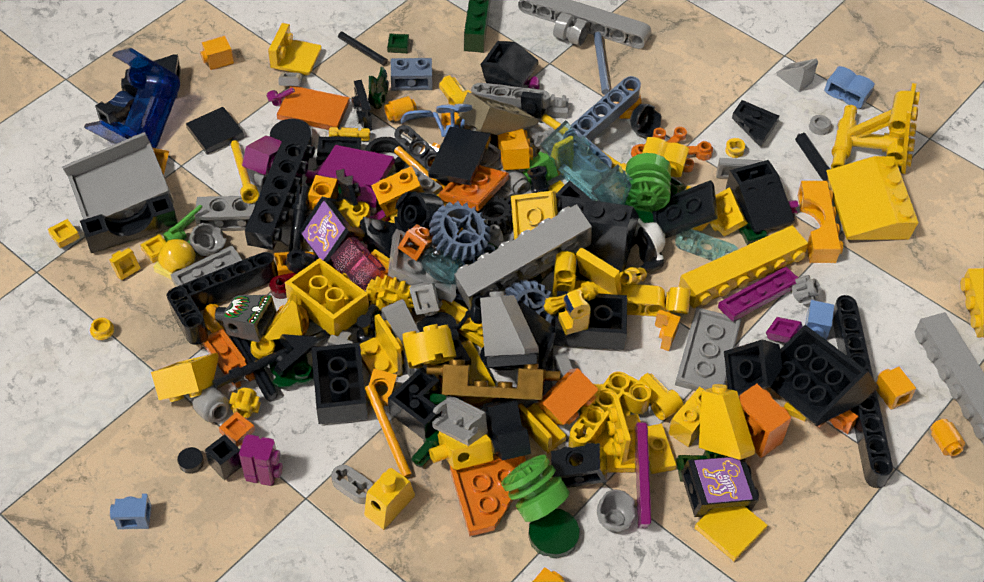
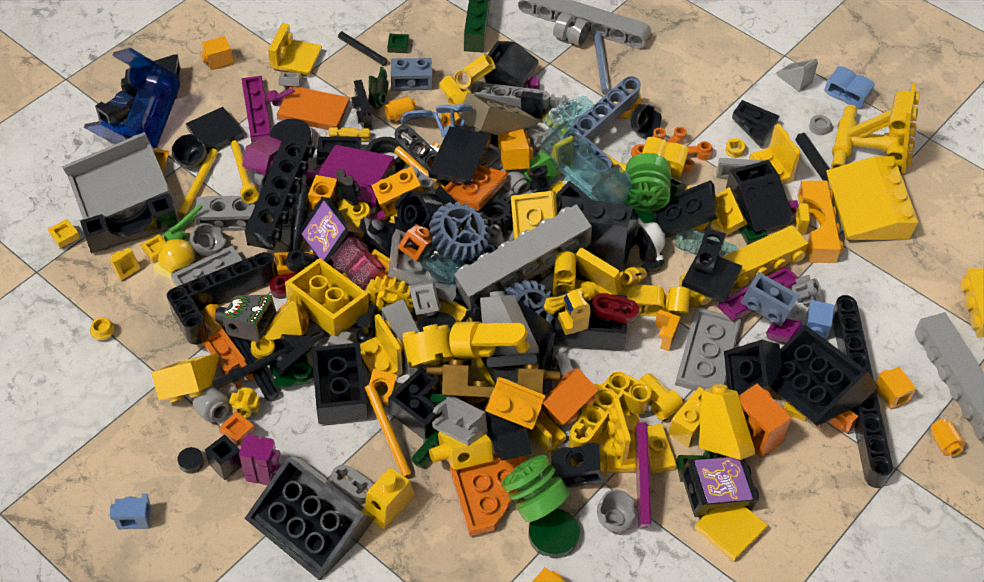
(188, 201): none -> yellow bar
(189, 151): none -> black hair
(256, 107): none -> magenta tile
(308, 517): none -> black slope
(441, 193): none -> black tile
(475, 71): none -> yellow piece
(480, 339): none -> yellow piece
(515, 403): none -> light orange plate
(572, 106): none -> clear light blue beam
(616, 308): none -> dark red plate
(709, 251): none -> black leg
(714, 285): none -> black tile
(769, 299): none -> sand blue brick
(781, 153): none -> yellow bracket
(802, 218): none -> yellow tile

